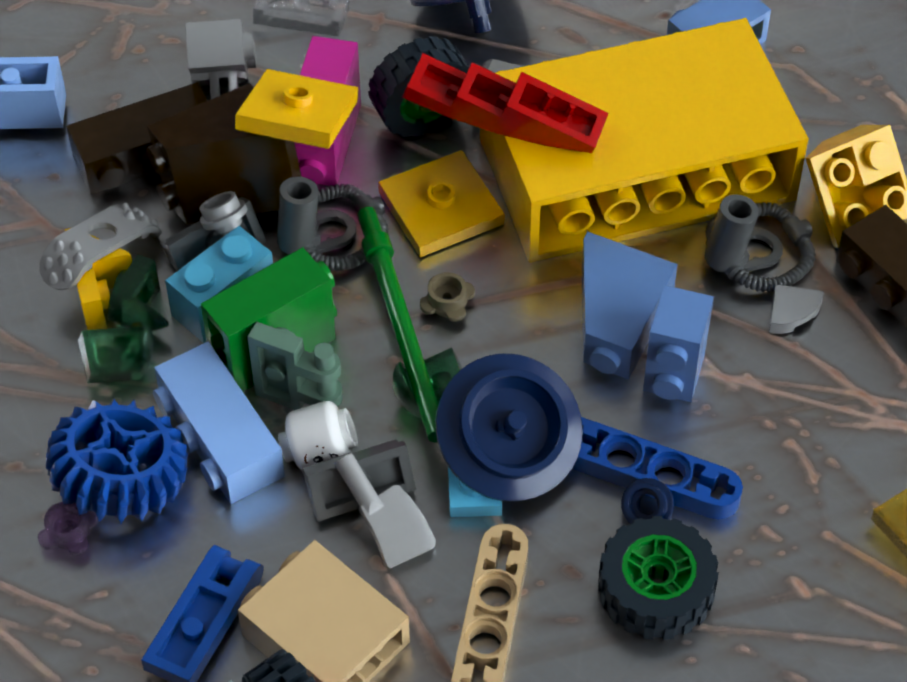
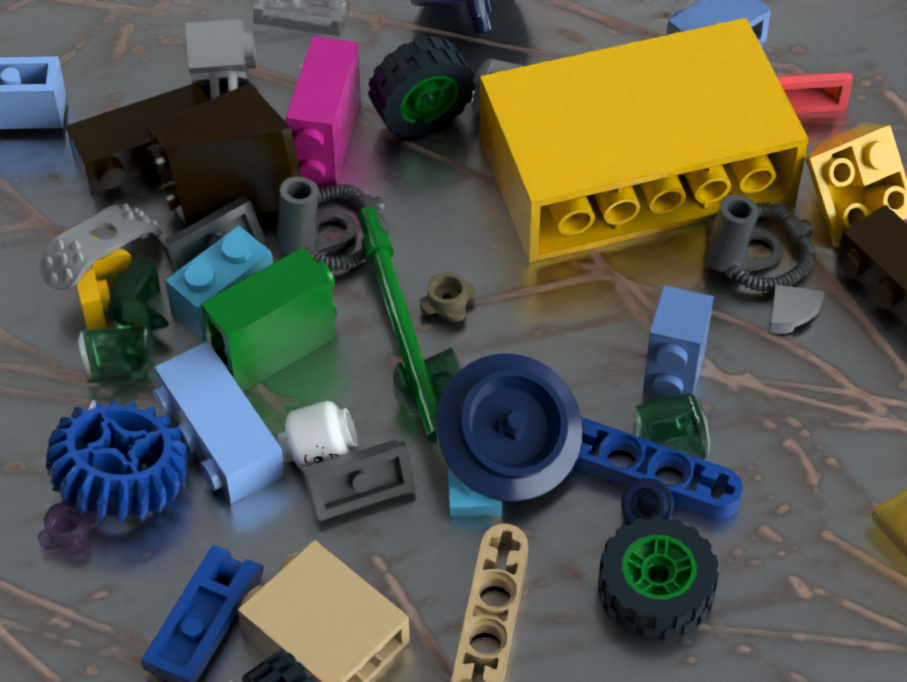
(222, 212): light grey plate -> none
(288, 372): sand green plate -> none
(296, 108): yellow plate -> none
(391, 516): light grey piece -> none
(441, 203): yellow plate -> none
(496, 104): red slope -> none
(619, 302): medium blue slope -> none
(673, 421): none -> clear green plate
(817, 91): none -> coral slope

